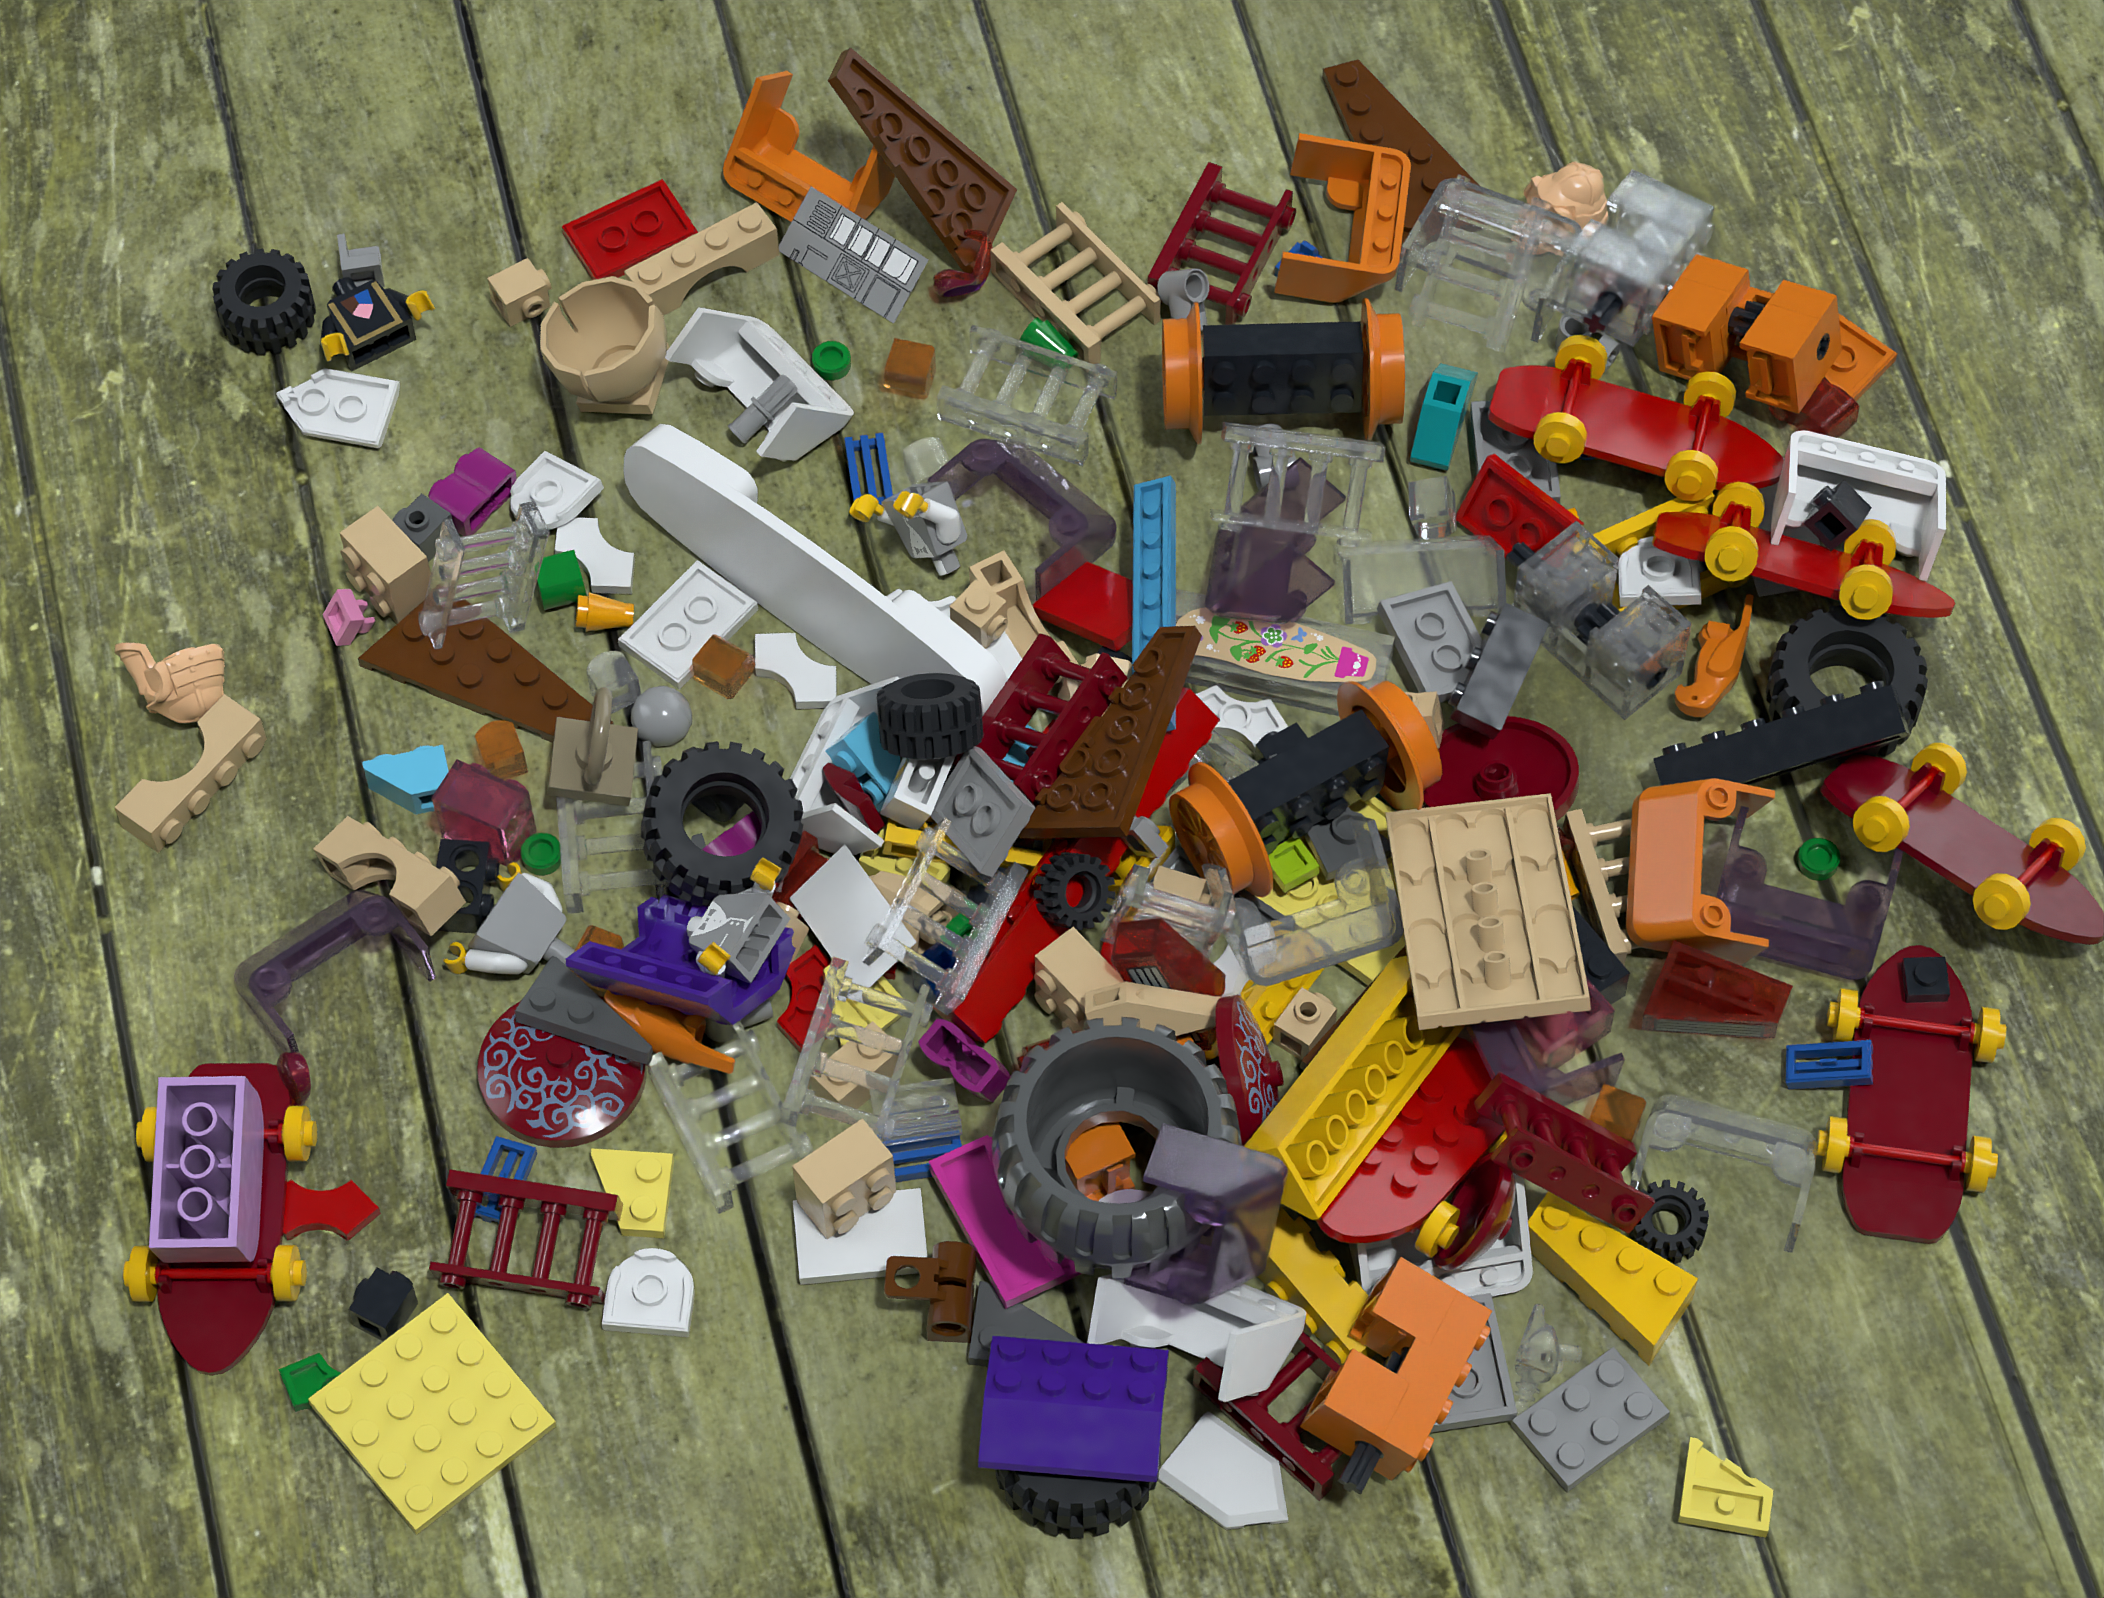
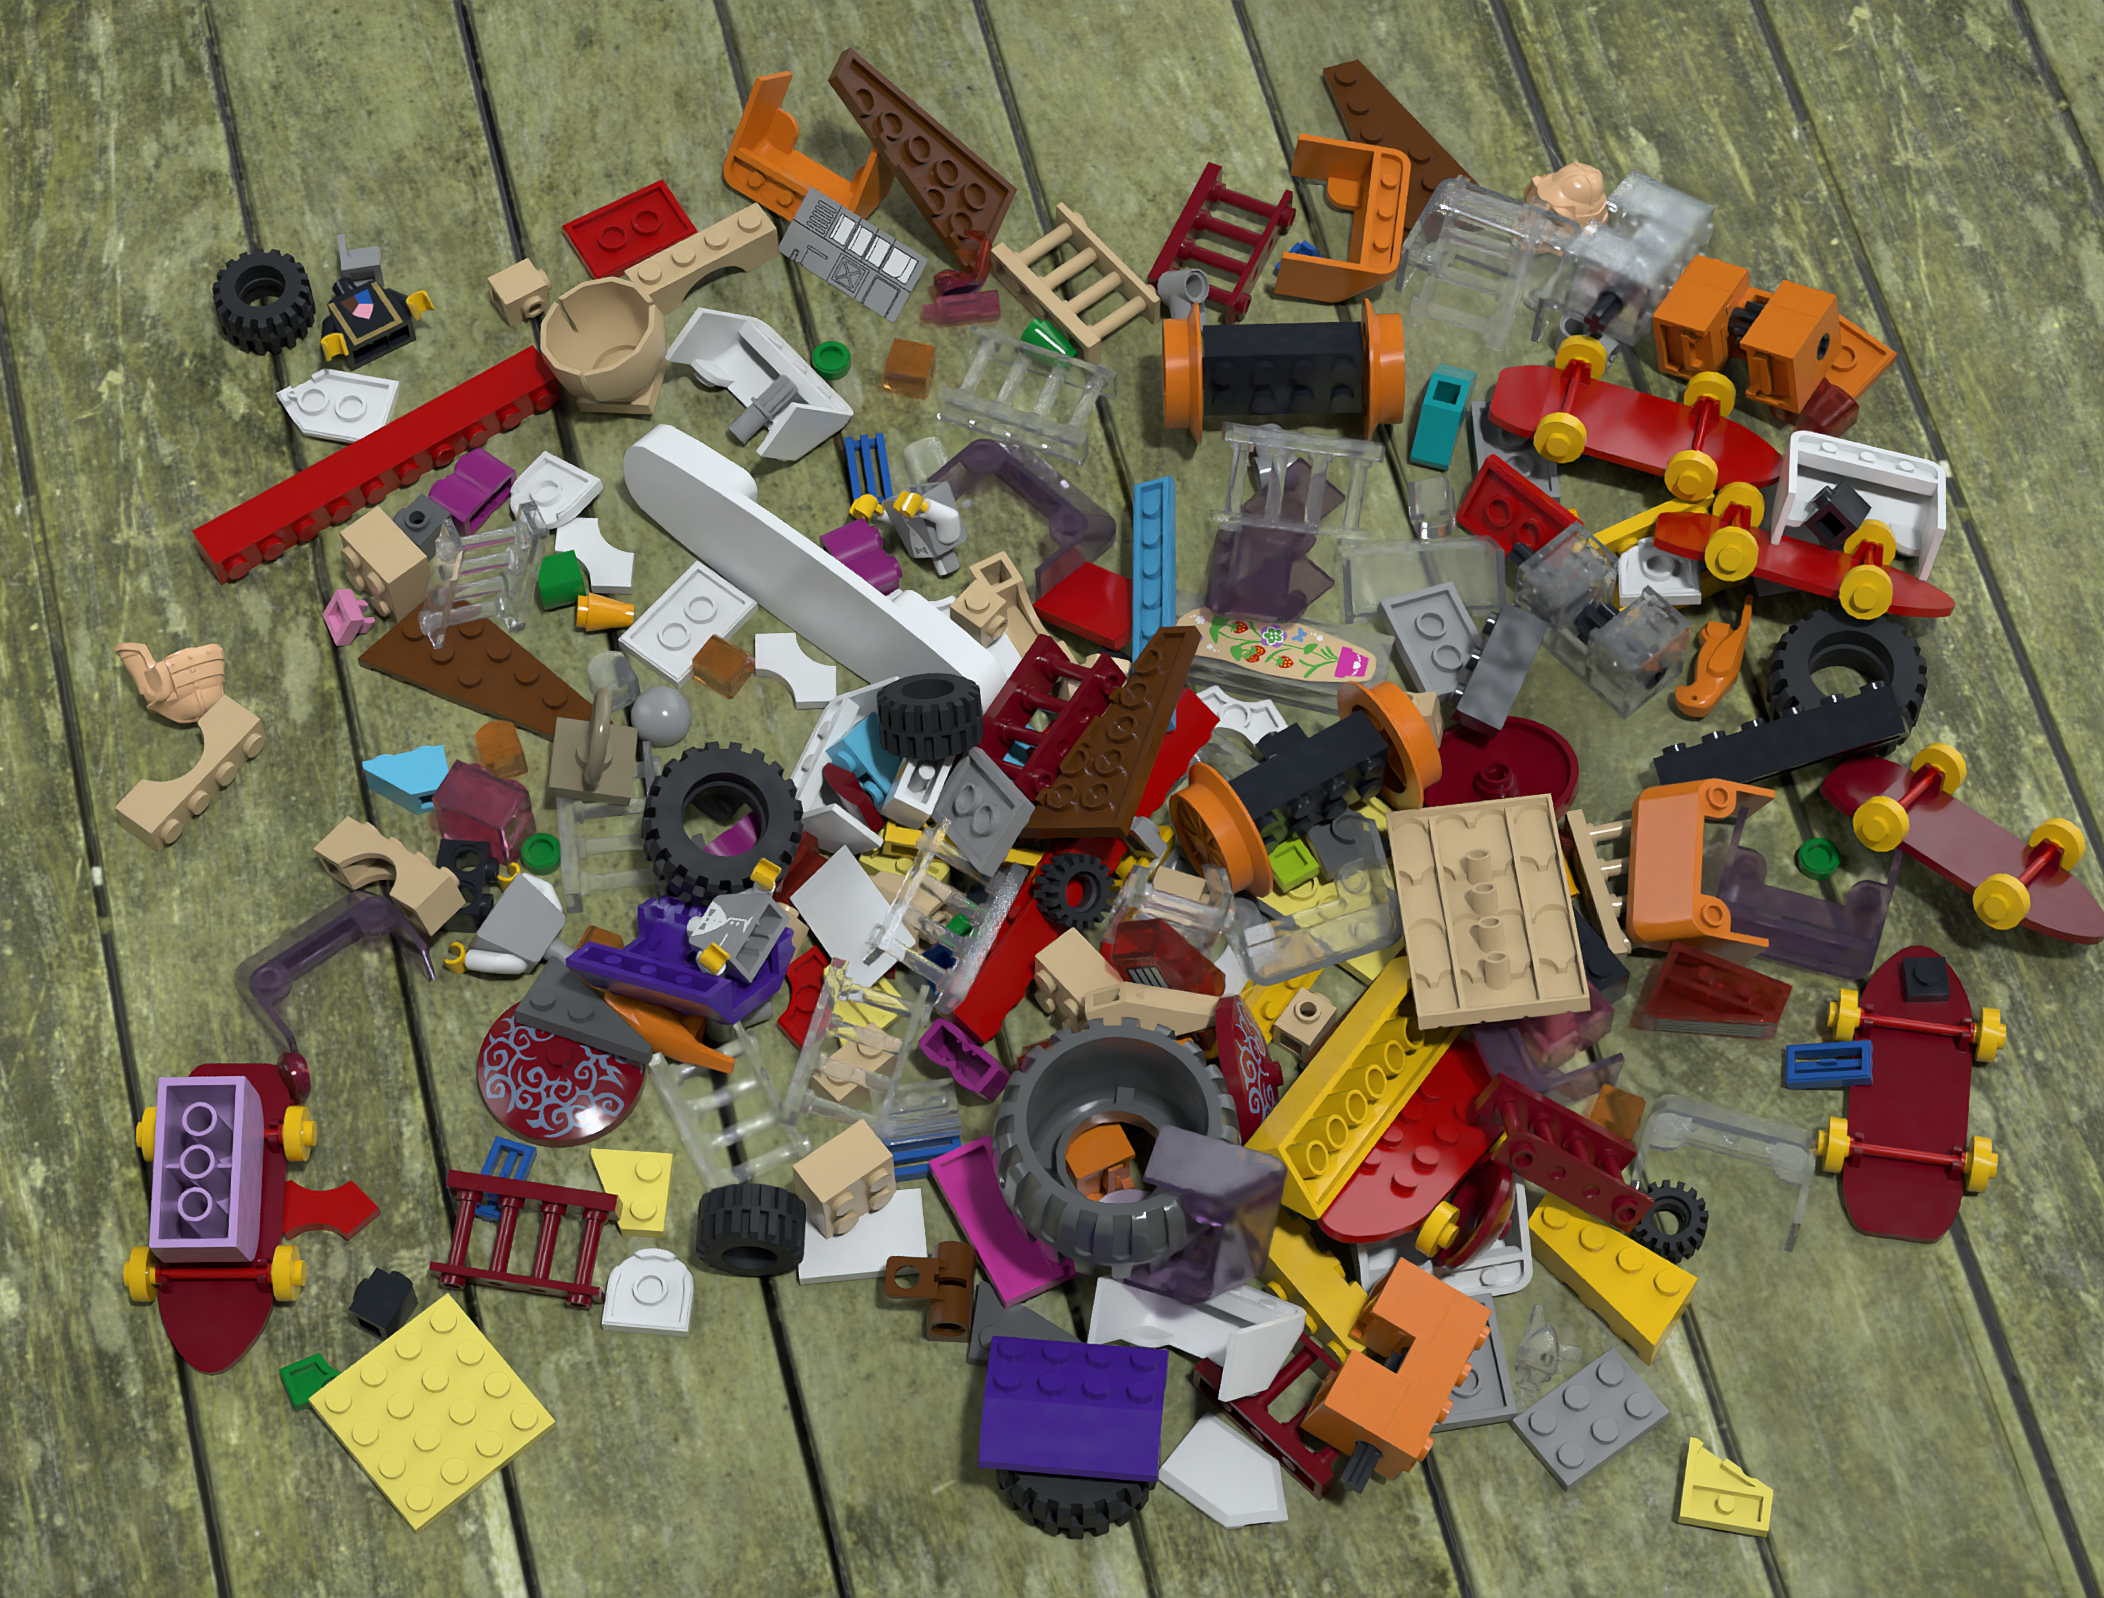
(376, 465): none -> red brick
(751, 1229): none -> black tyre
(862, 552): none -> magenta brick
(964, 307): none -> clear pink cylinder

